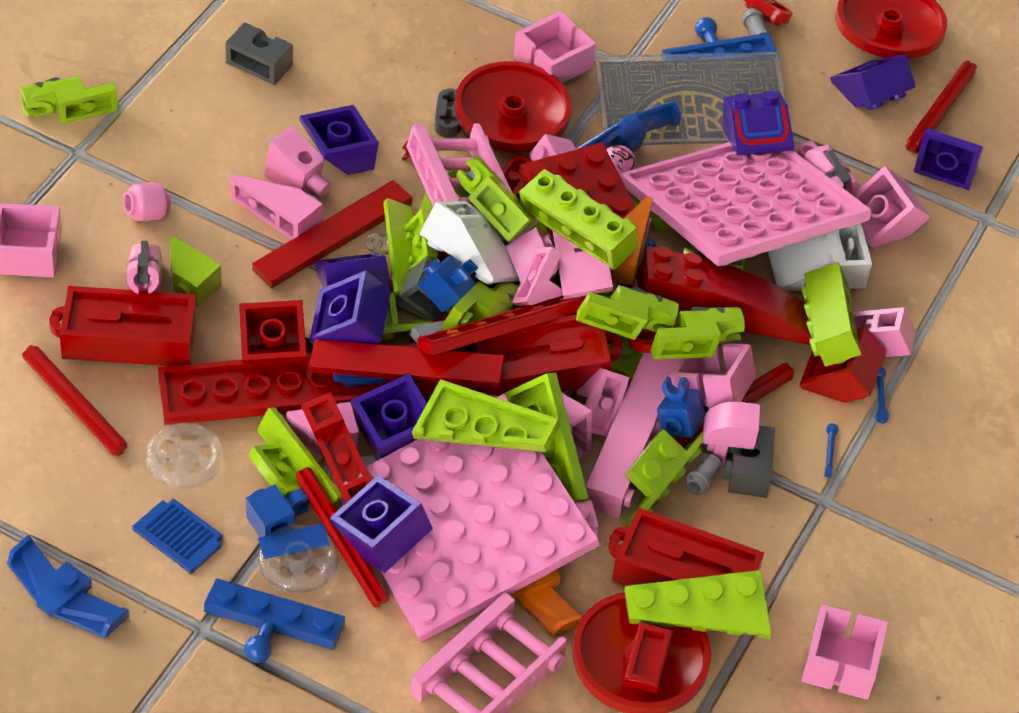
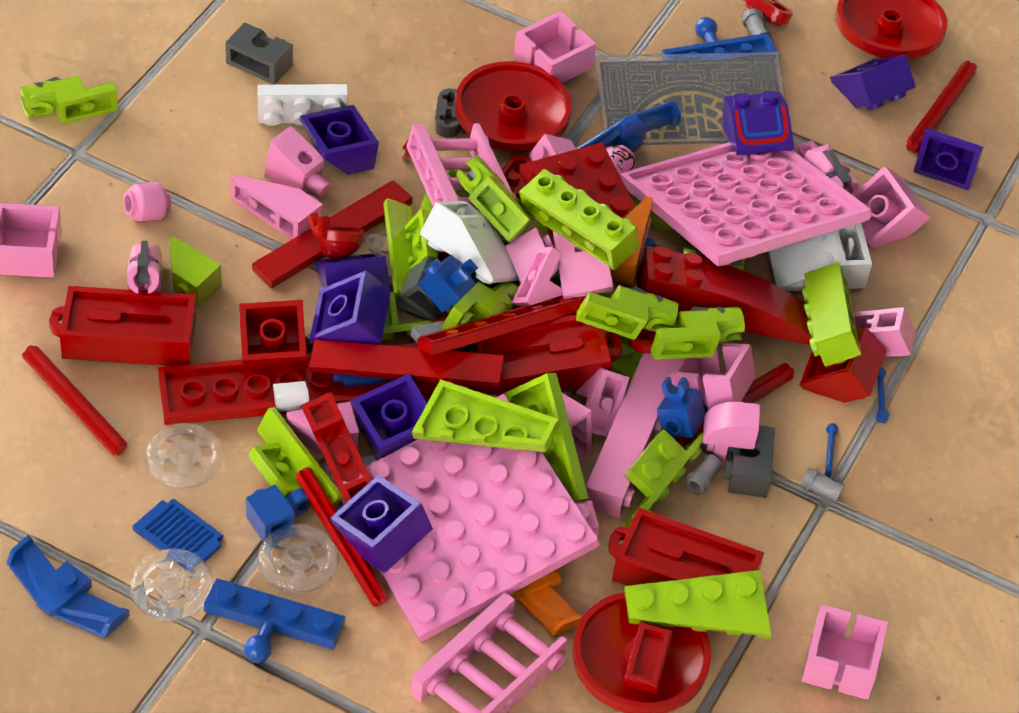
(163, 561): none -> clear plate
(275, 544): blue sticker -> none
(288, 102): none -> white plate
(290, 395): none -> white slope
(335, 241): none -> red piece
(822, 484): none -> light grey pin

